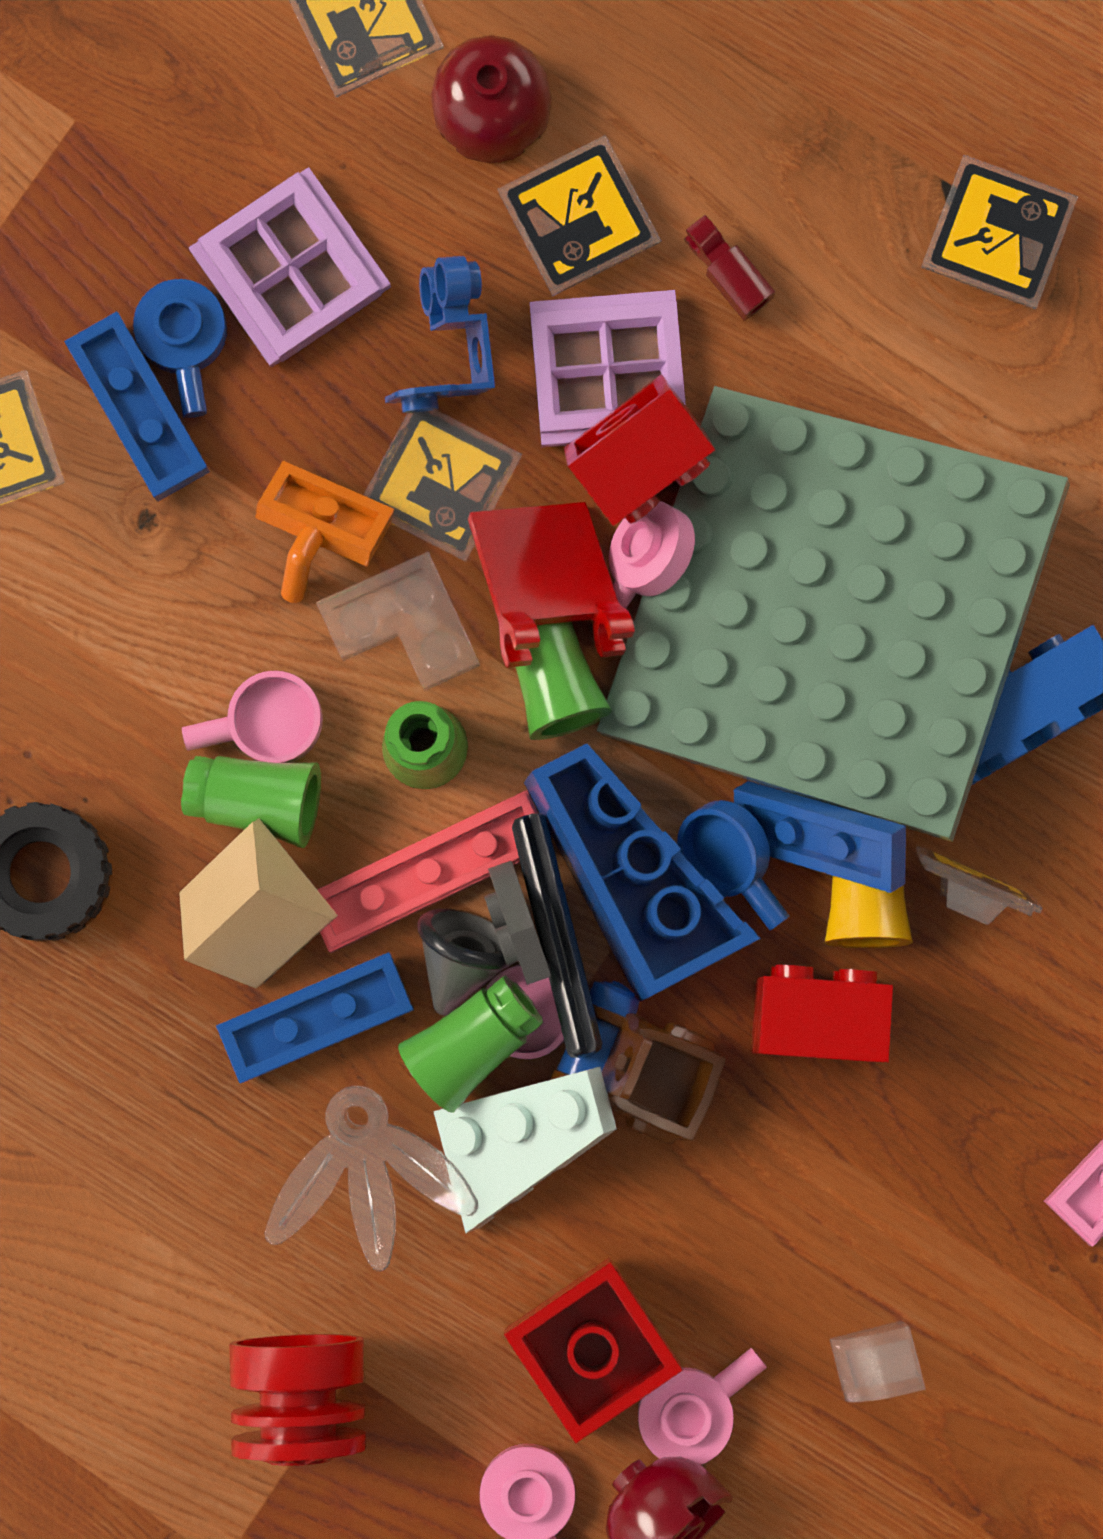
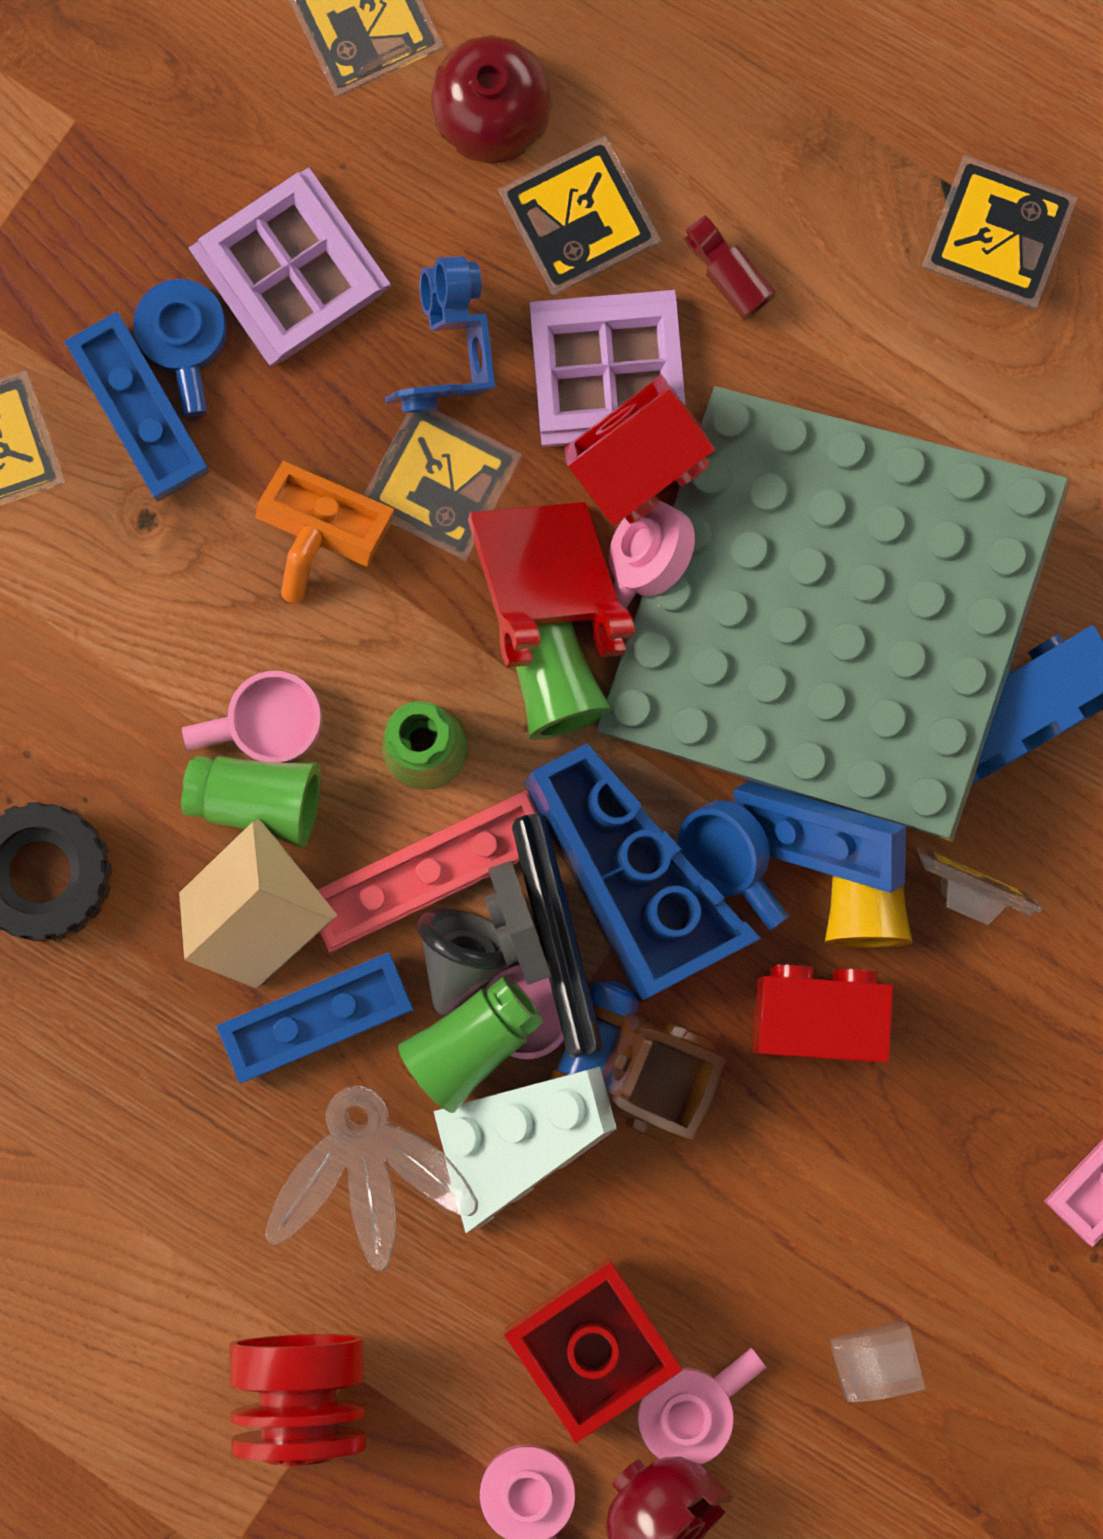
(406, 604): clear plate -> none

